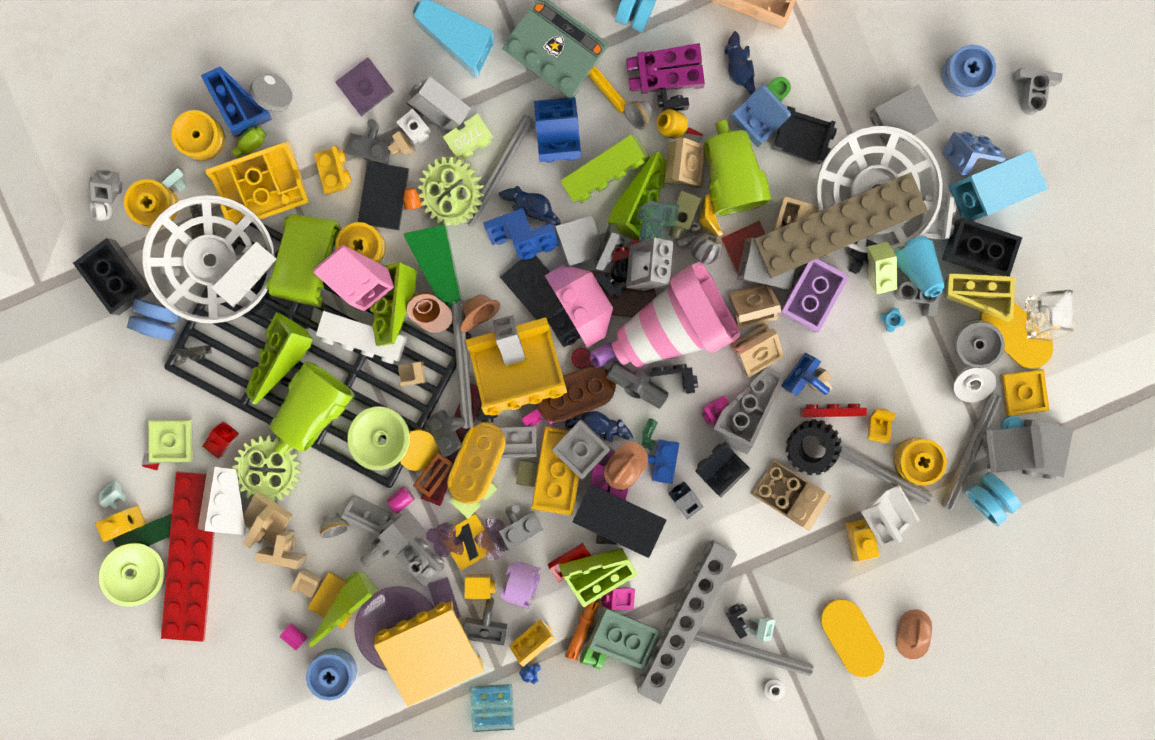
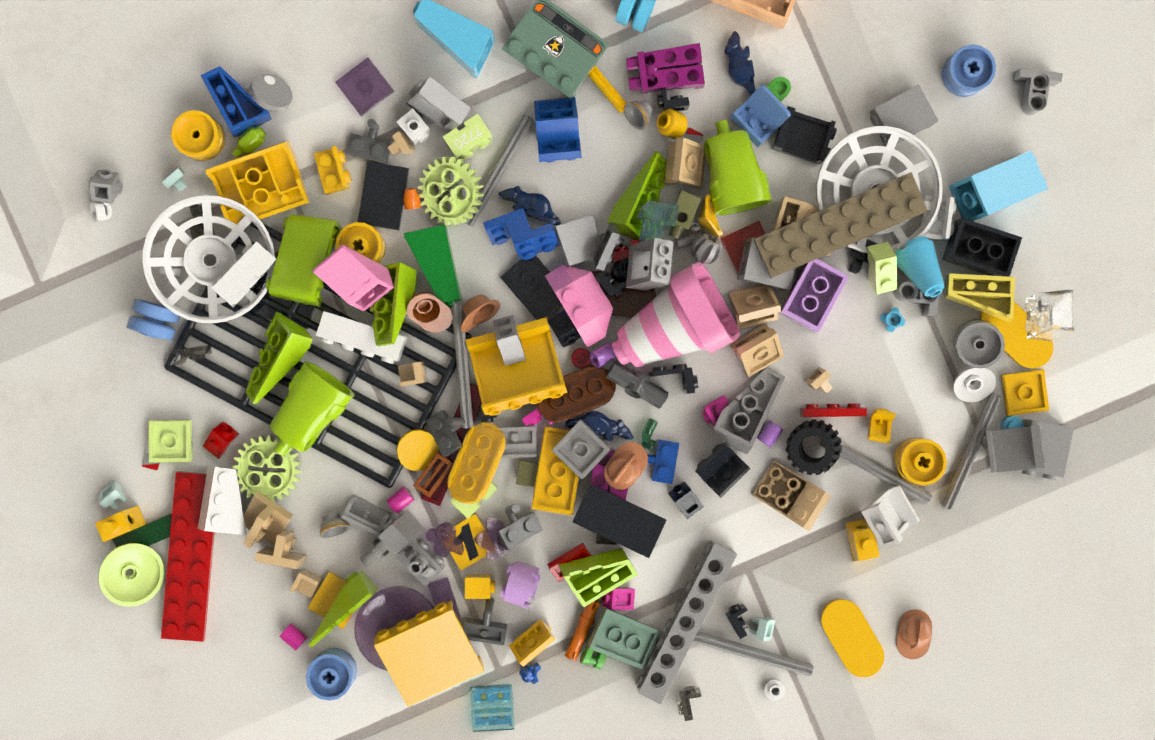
(112, 276): black brick -> none
(139, 199): yellow wheel -> none
(366, 435): yellowish green dish -> none
(605, 168): lime wedge -> none
(684, 706): none -> clear smoke bracket
(770, 433): none -> medium lavender piece
(802, 374): blue plate -> none
(965, 149): medium blue bracket -> none
(993, 498): medium azure wheel -> none

